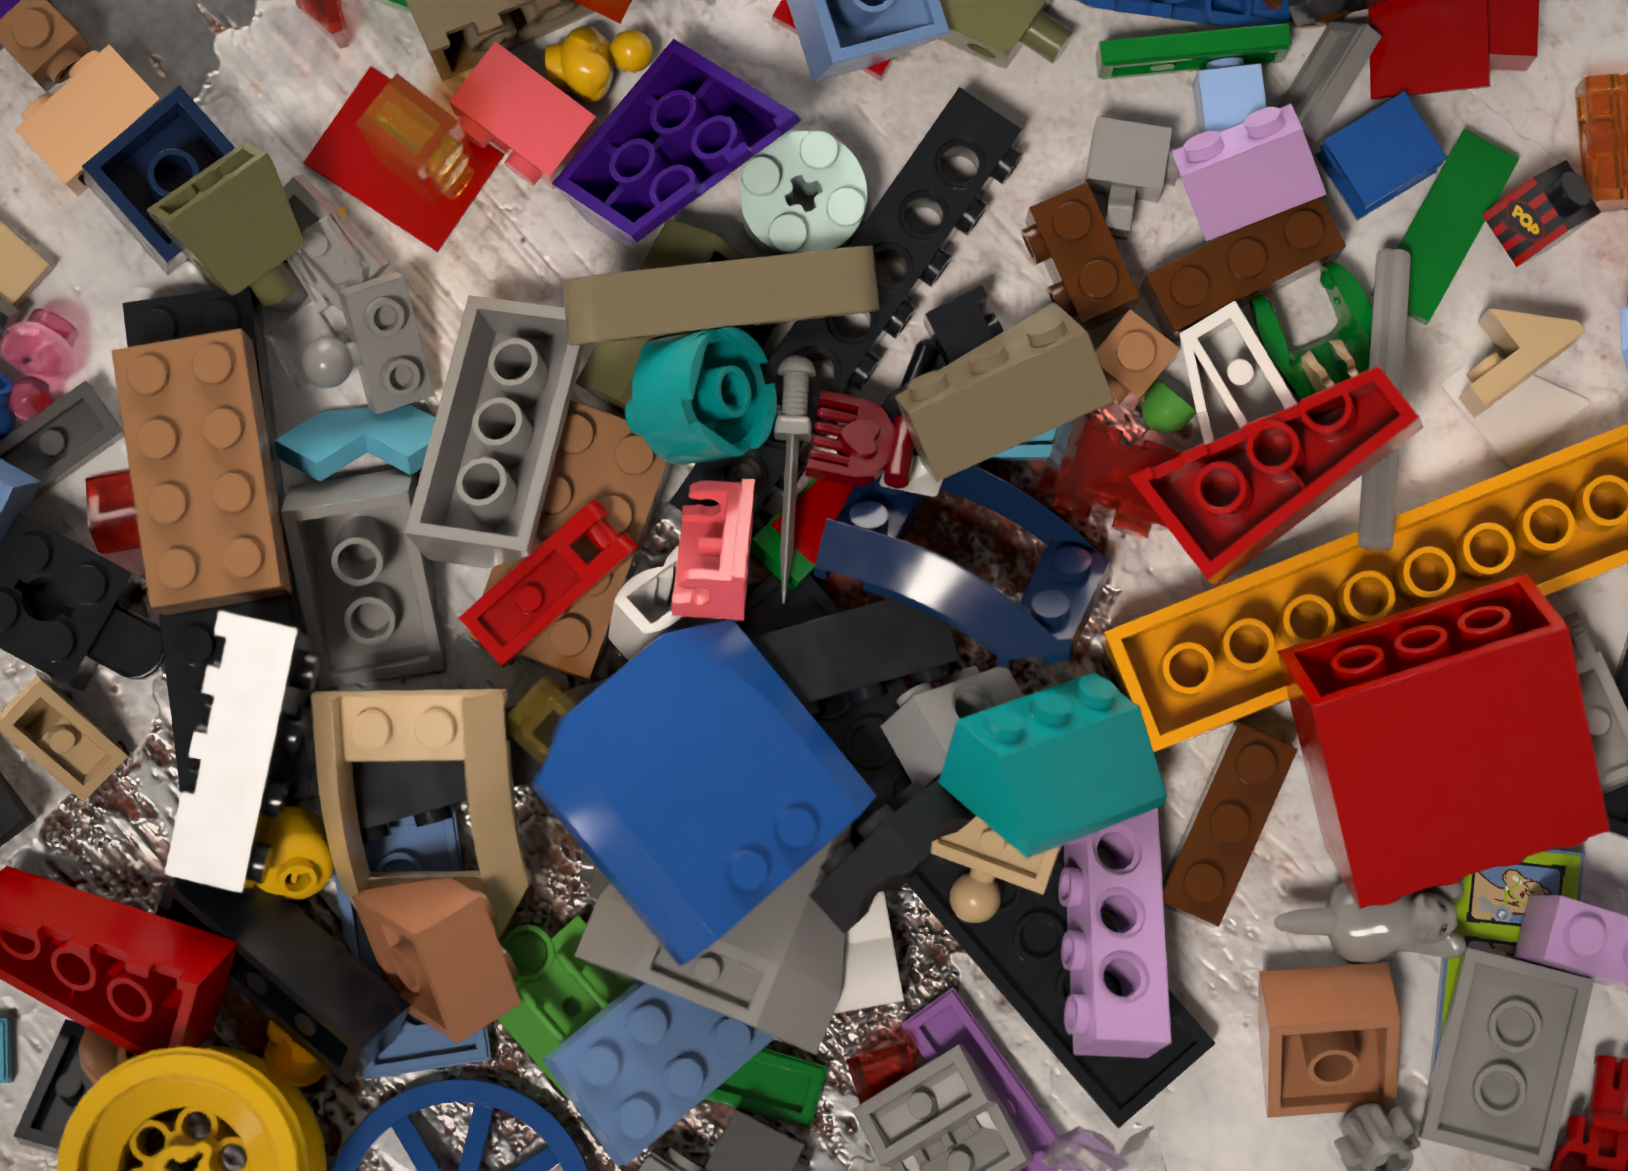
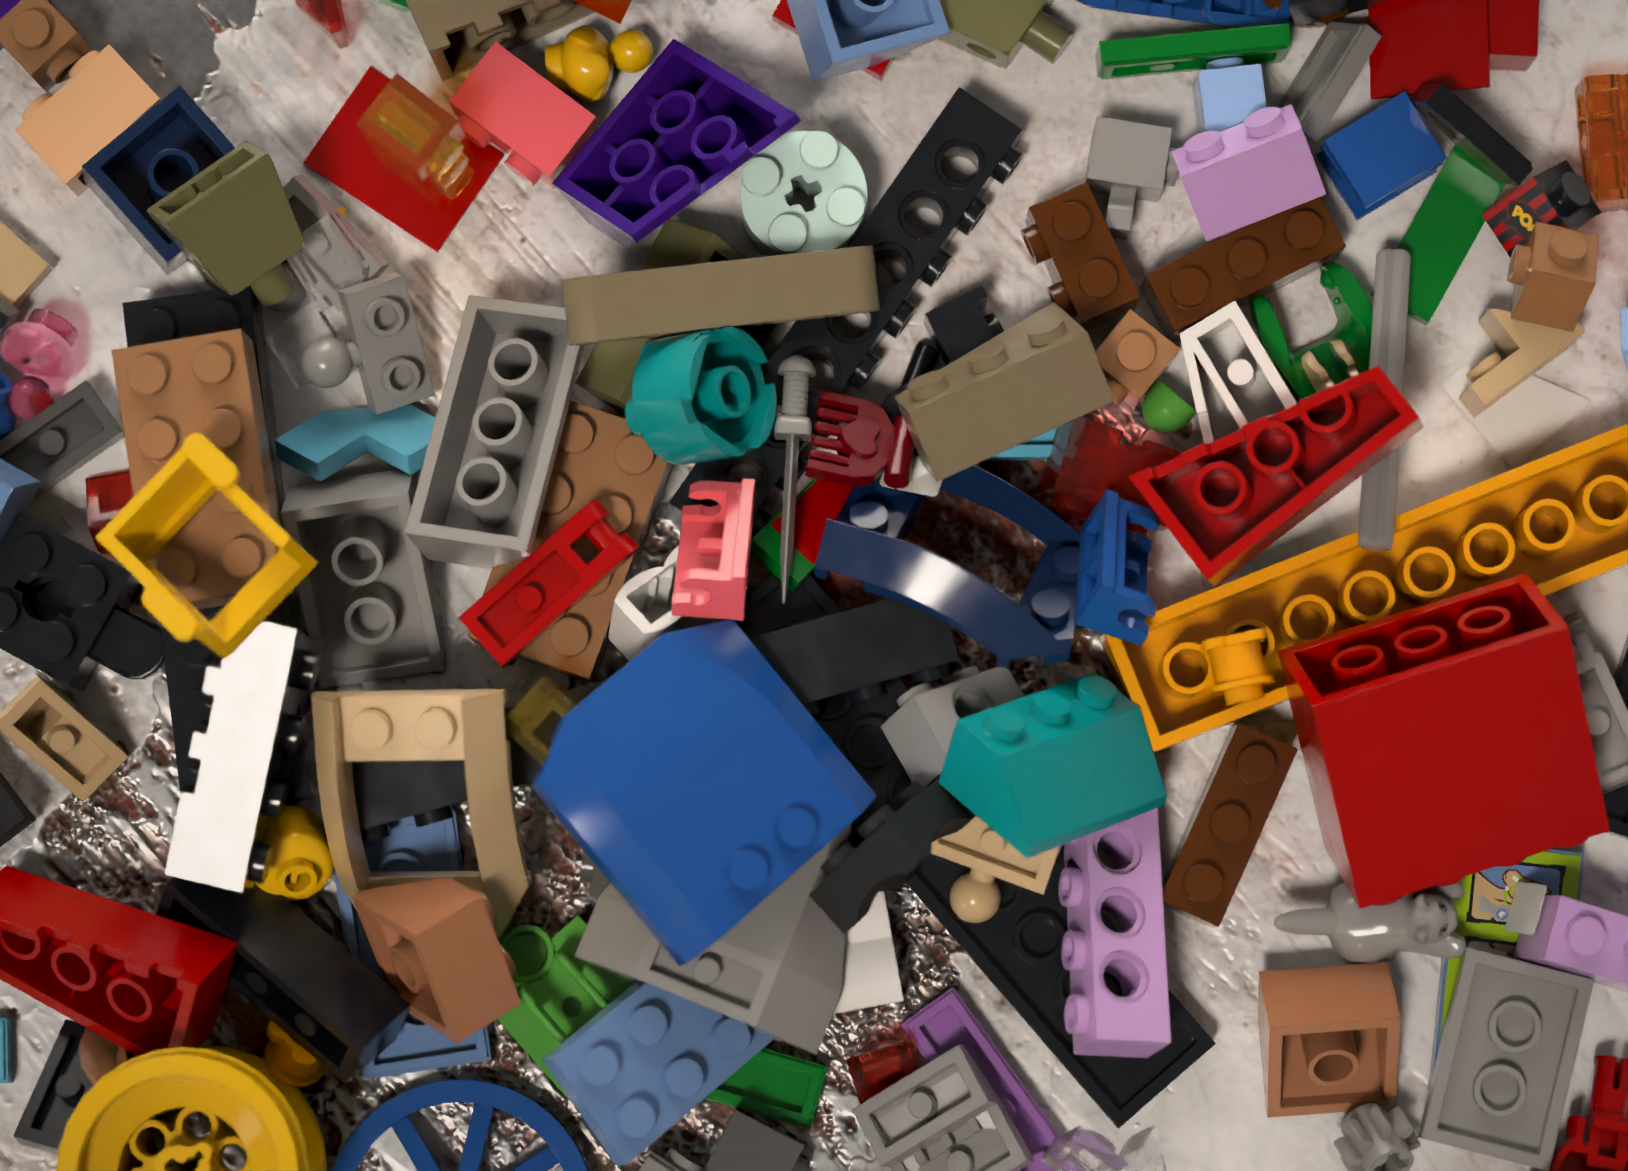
(164, 509): none -> yellow piece
(1115, 570): none -> blue hinge
(1238, 666): none -> light orange brick
(1471, 133): none -> black tile
(1525, 908): none -> white sticker
(1553, 276): none -> medium nougat brick

